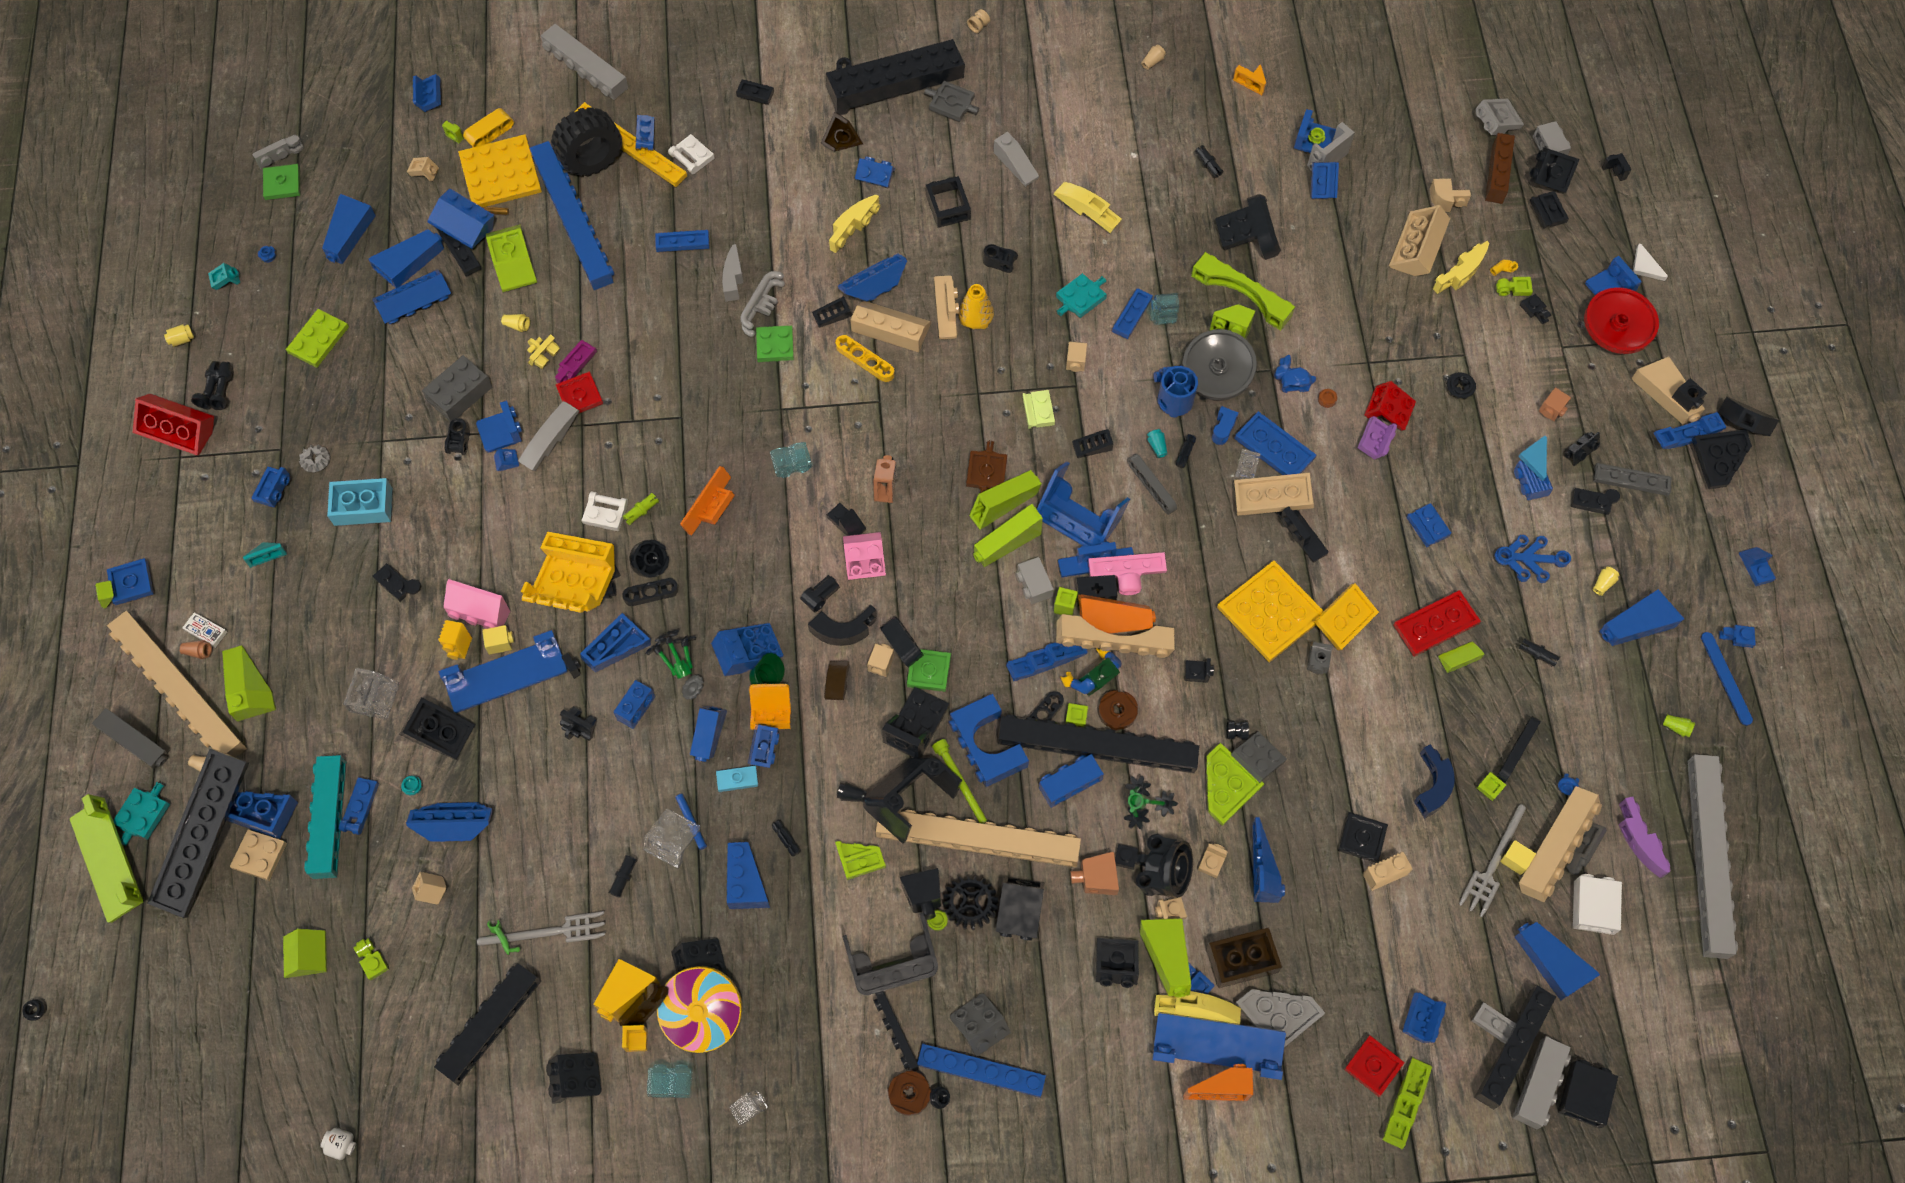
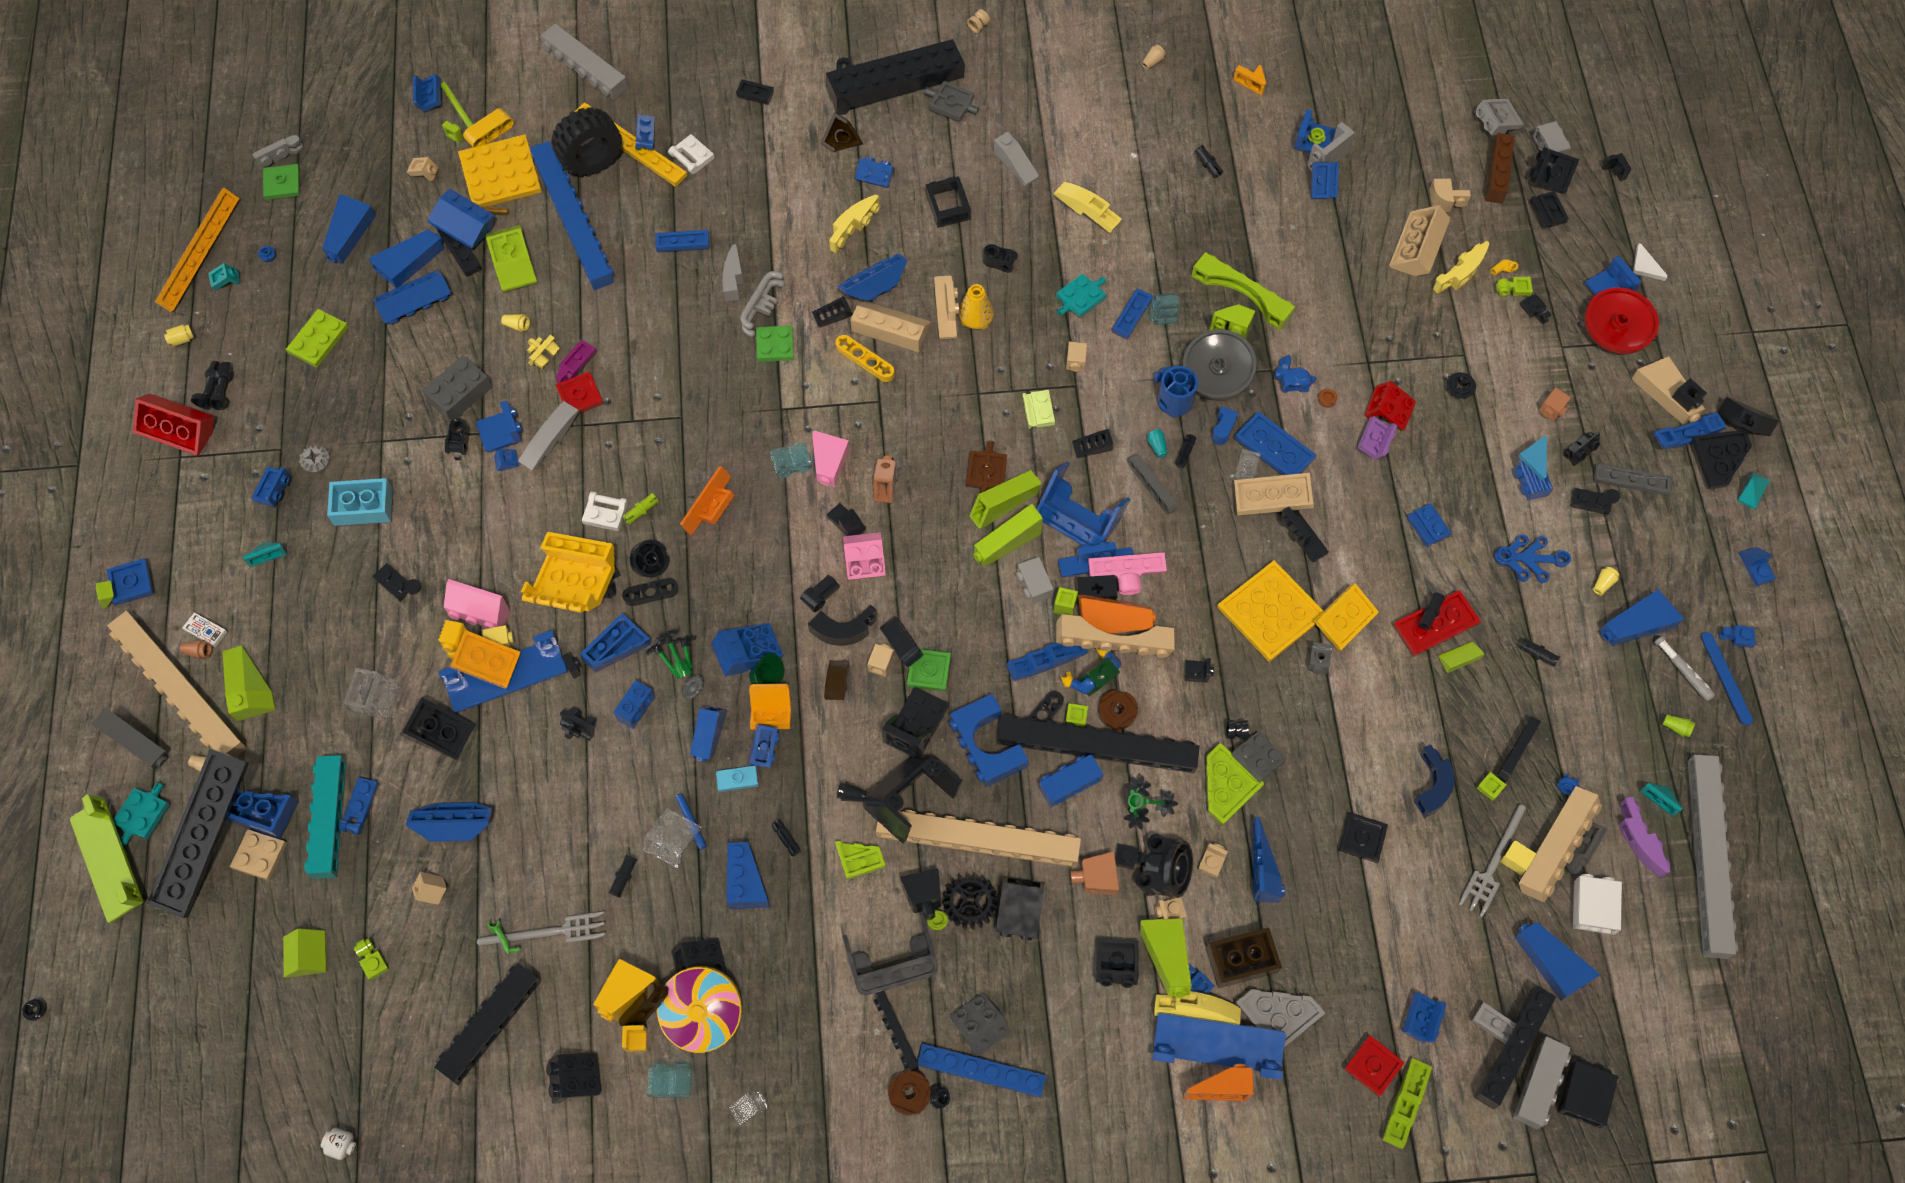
(197, 250): none -> light orange plate
(411, 785): teal plate -> none
(456, 104): none -> lime bar
(485, 659): none -> light orange plate
(830, 456): none -> bright pink slope
(942, 749): lime piece -> none
(1248, 225): black piece -> none
(1387, 871): tan brick -> none
(1431, 611): none -> black pin
(1662, 797): none -> teal slope
(1694, 679): none -> light grey piece
(1753, 490): none -> teal slope

